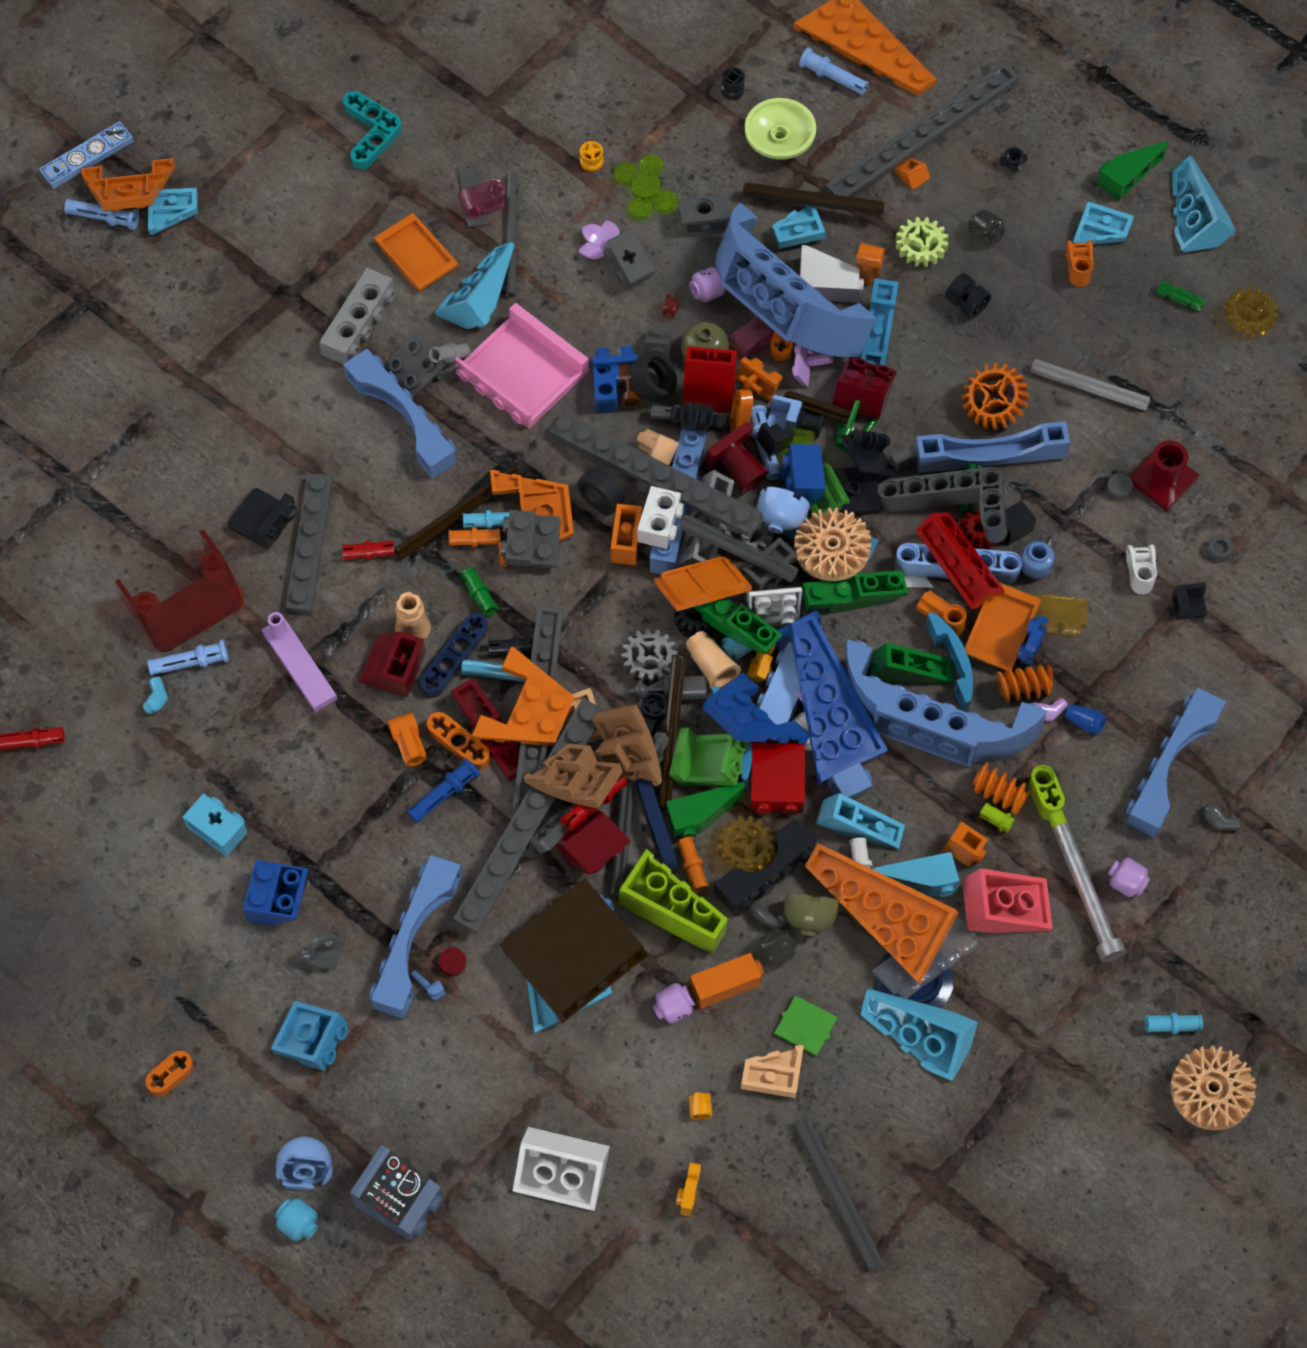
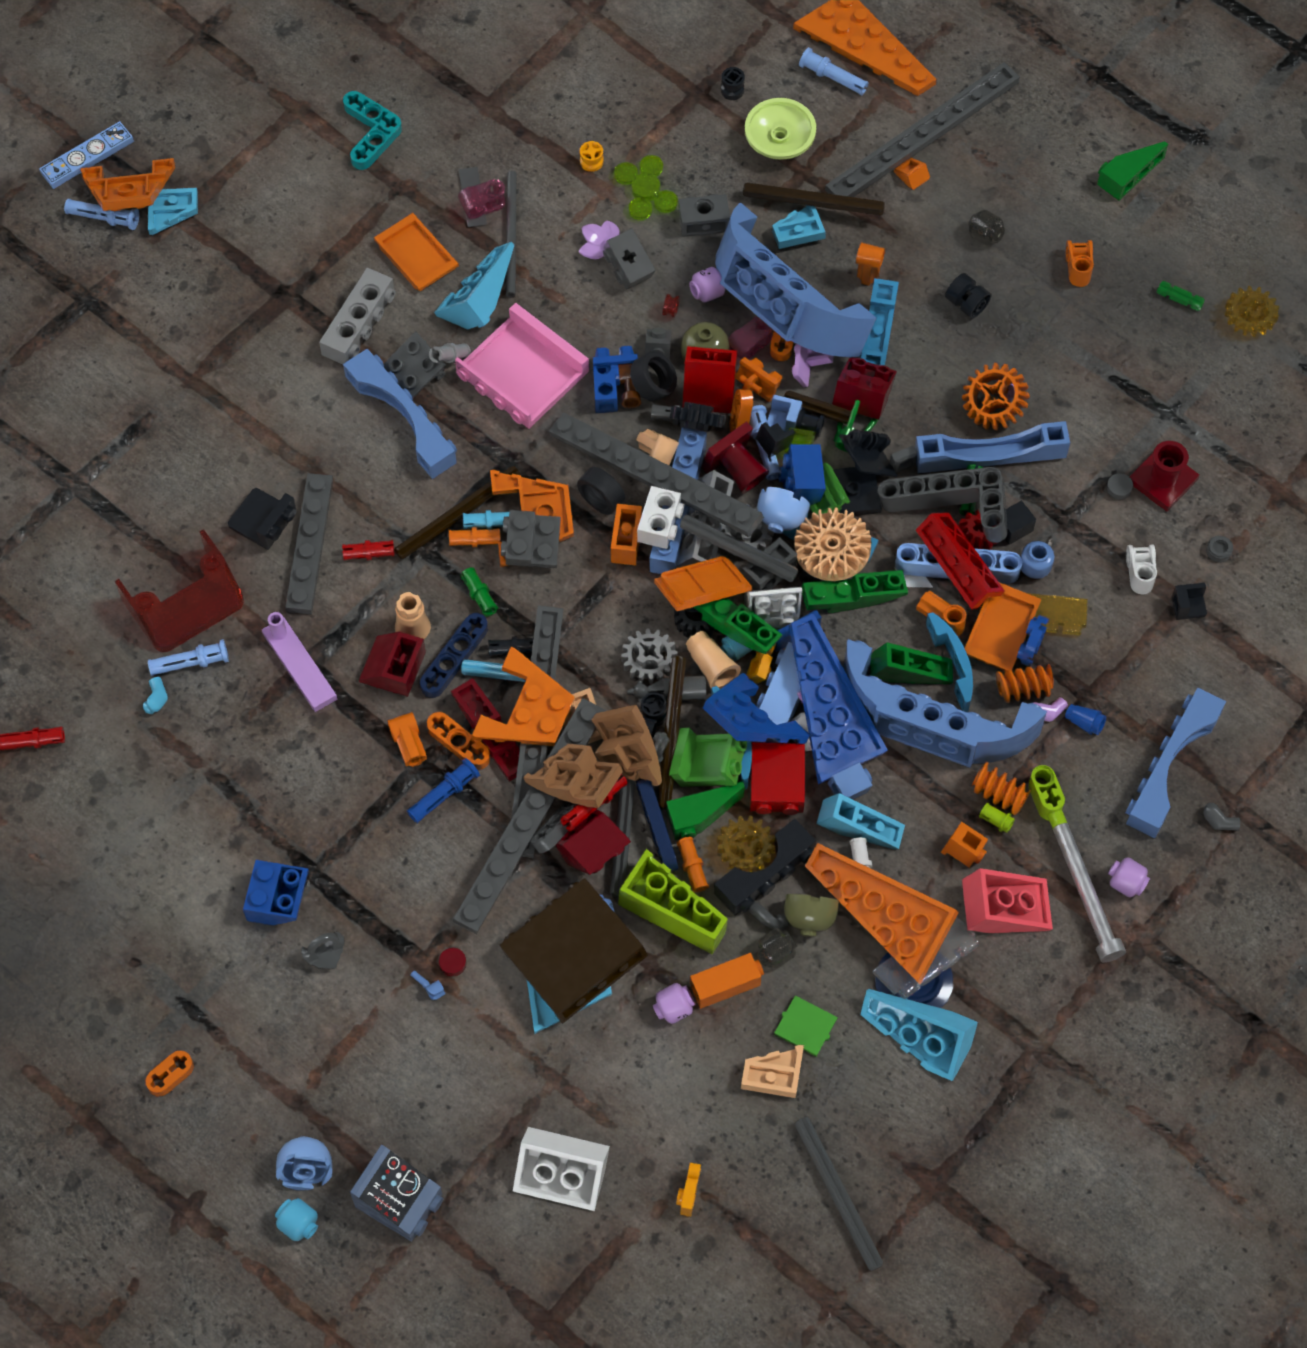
(221, 836): medium azure brick -> none
(310, 1035): dark azure plate -> none
(436, 887): medium blue arch -> none
(700, 1106): light orange hose -> none
(830, 276): white slope -> none
(921, 241): yellowish green gear -> none
(926, 875): medium azure slope -> none
(1016, 154): black plate -> none
(1090, 384): light grey axle -> none
(1103, 225): medium azure wing -> none
(1173, 1023): medium azure pin -> none
(1199, 213): medium azure wedge -> none
(1222, 1072): light nougat wheel -> none

